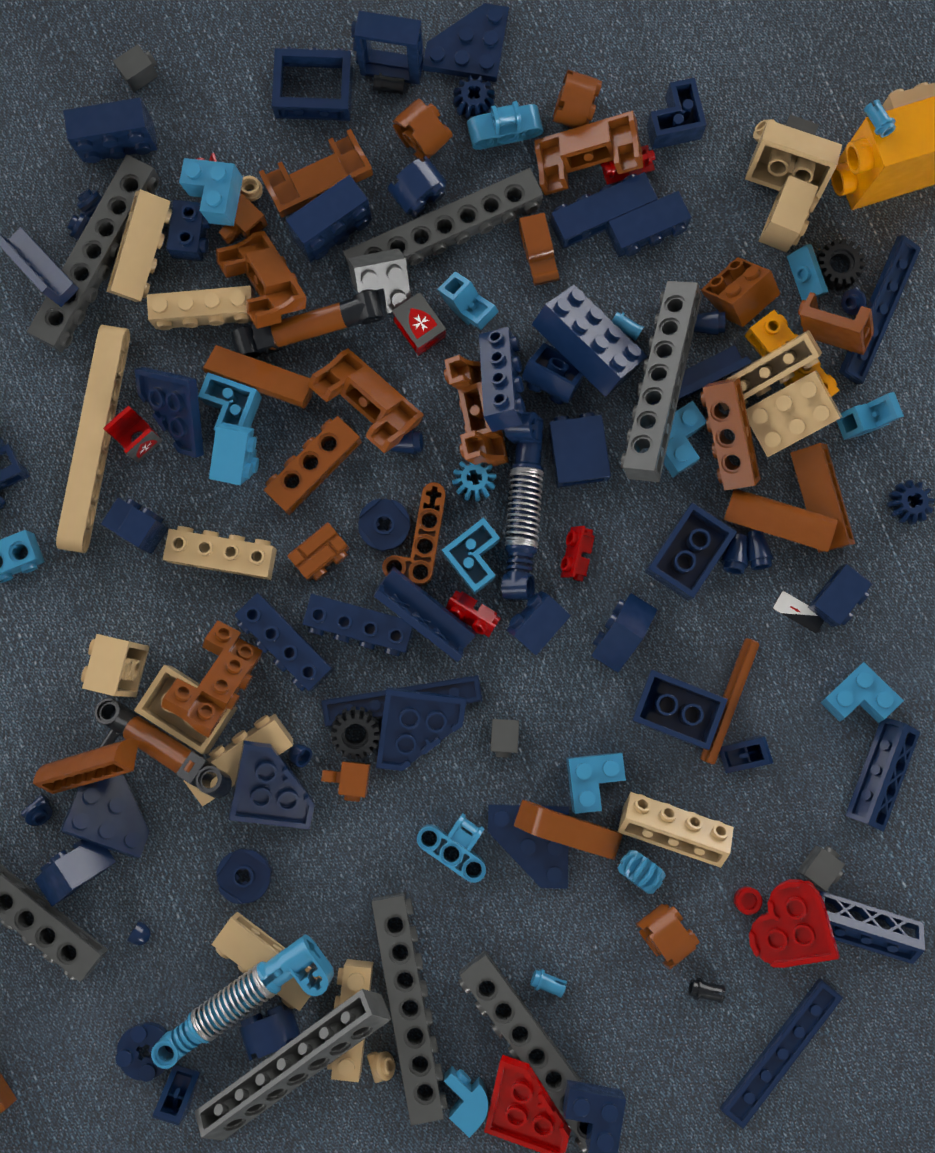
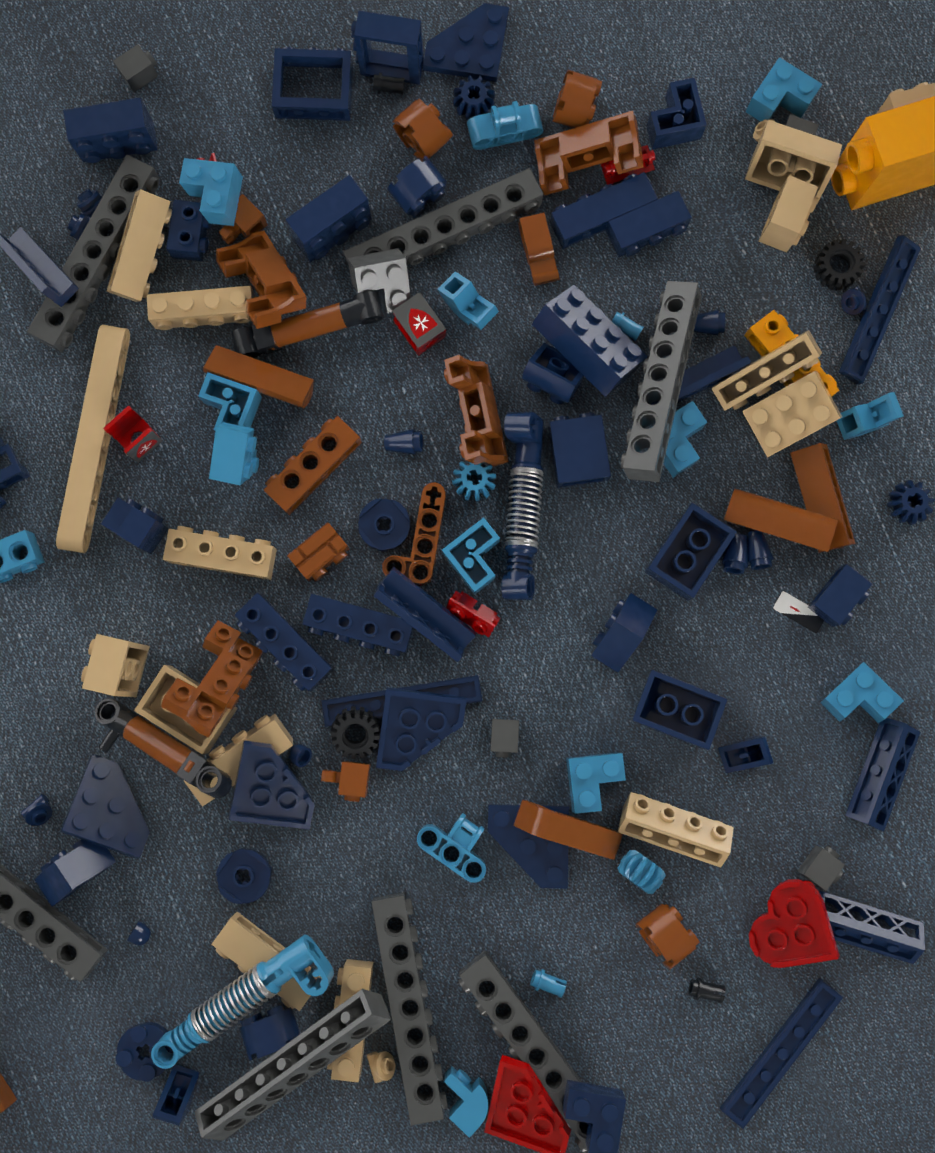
(87, 767): dark orange brick -> none
(174, 407): dark blue plate -> none
(253, 183): tan plate -> none
(311, 181): dark orange bracket -> none
(370, 395): dark orange bracket -> none
(501, 379): dark blue brick -> none
(537, 622): dark blue brick -> none
(573, 564): red hinge -> none
(731, 394): dark orange brick -> none
(732, 693): dark orange axle -> none
(741, 290): dark orange slope -> none
(748, 900): red tile -> none
(786, 88): none -> dark azure brick
(807, 272): dark azure plate -> none
(835, 329): dark orange panel -> none
(880, 119): dark azure pin -> none

